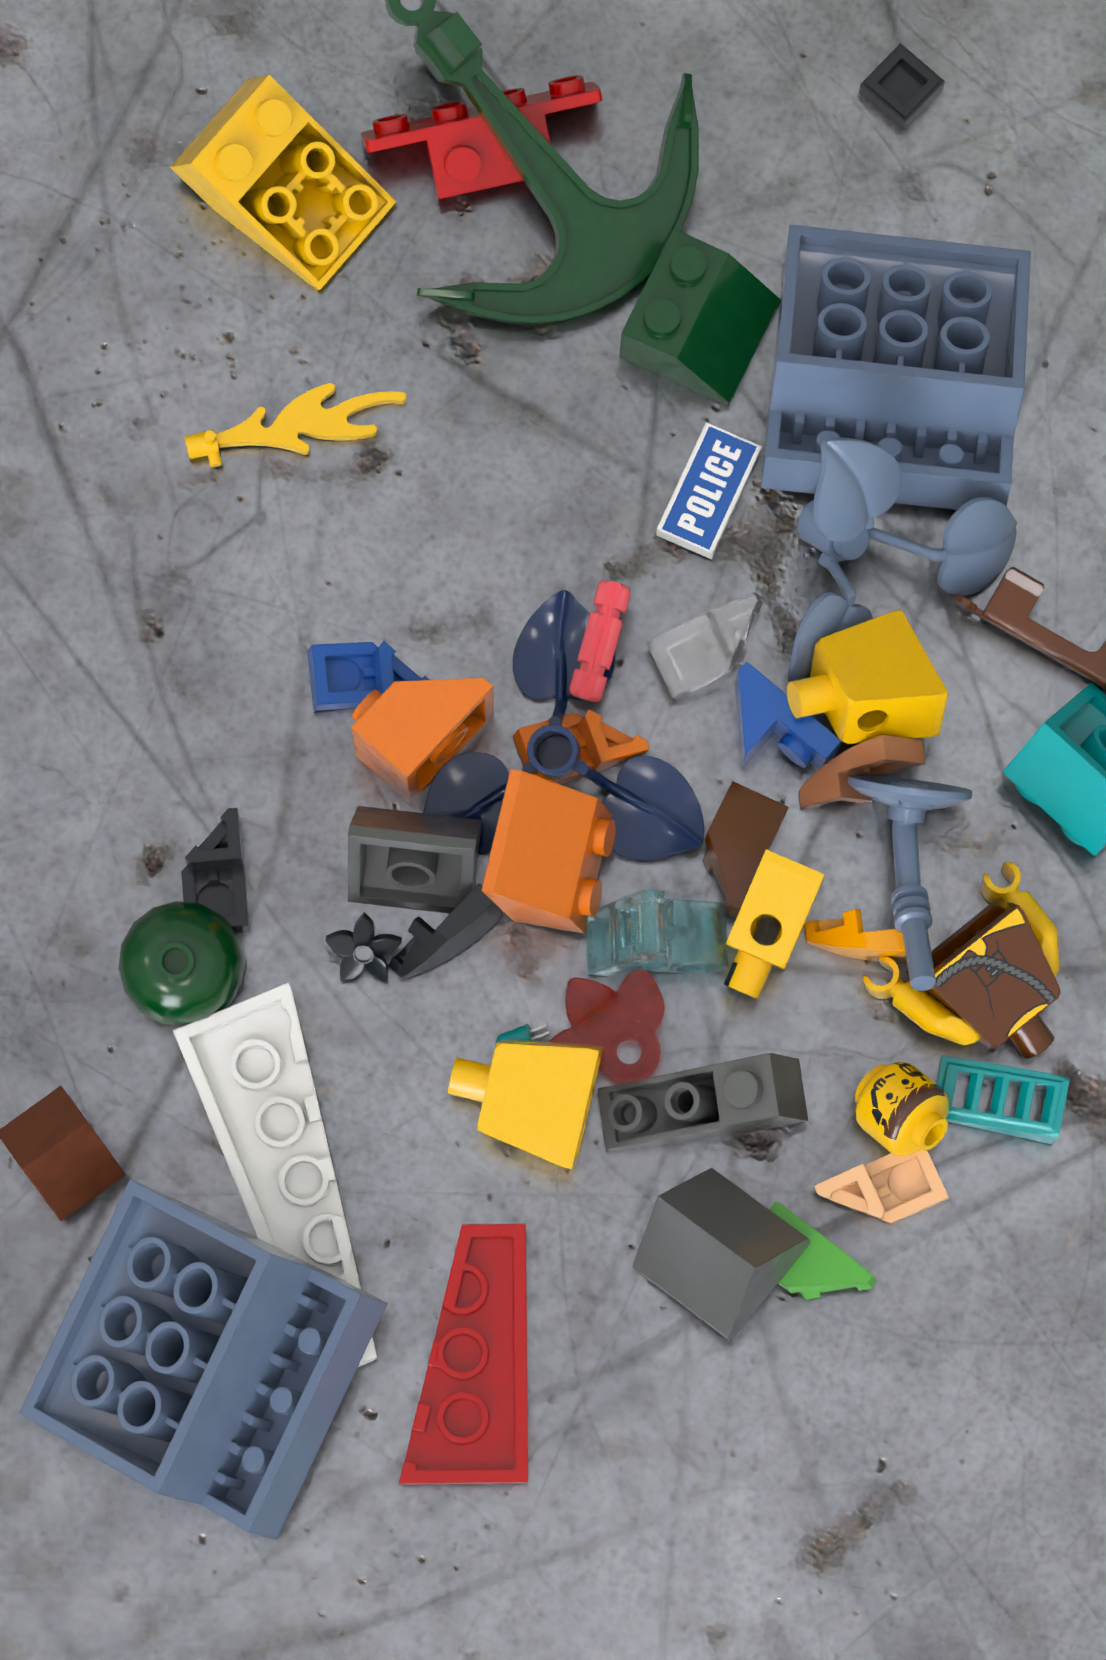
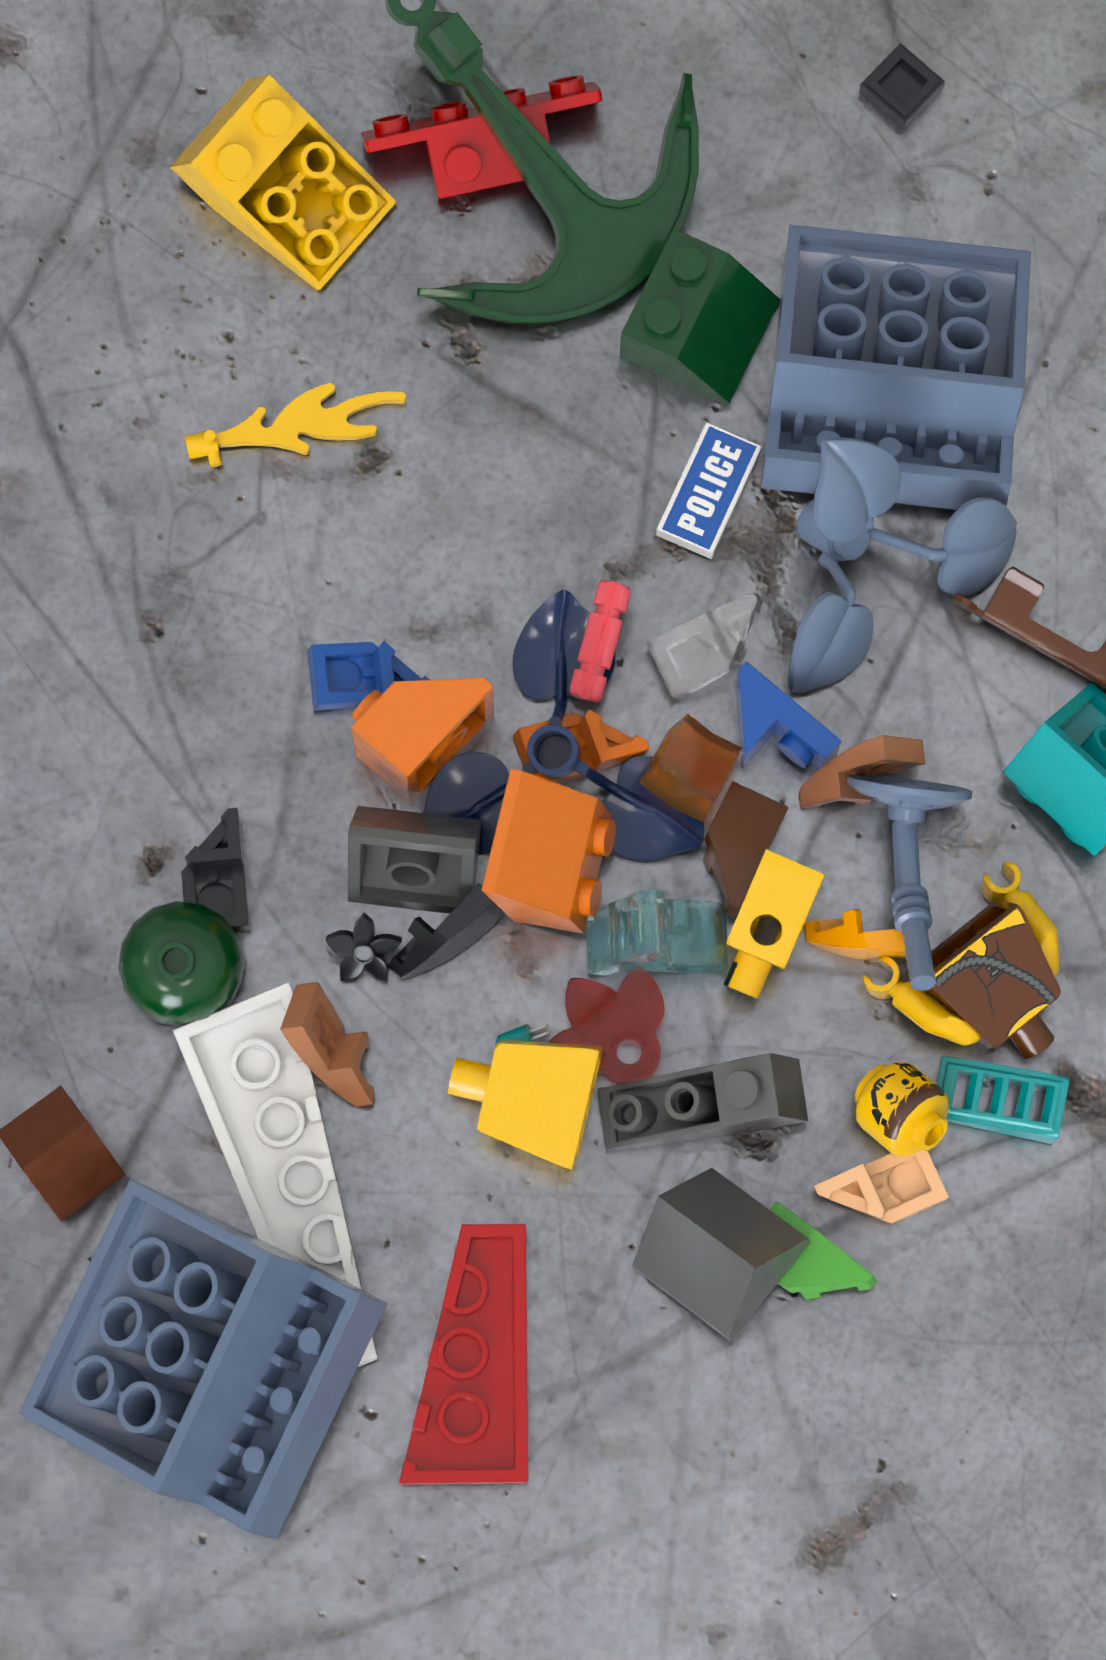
(324, 1047): none -> nougat slope
(690, 768): none -> clear orange piece
(872, 683): yellow torso -> none

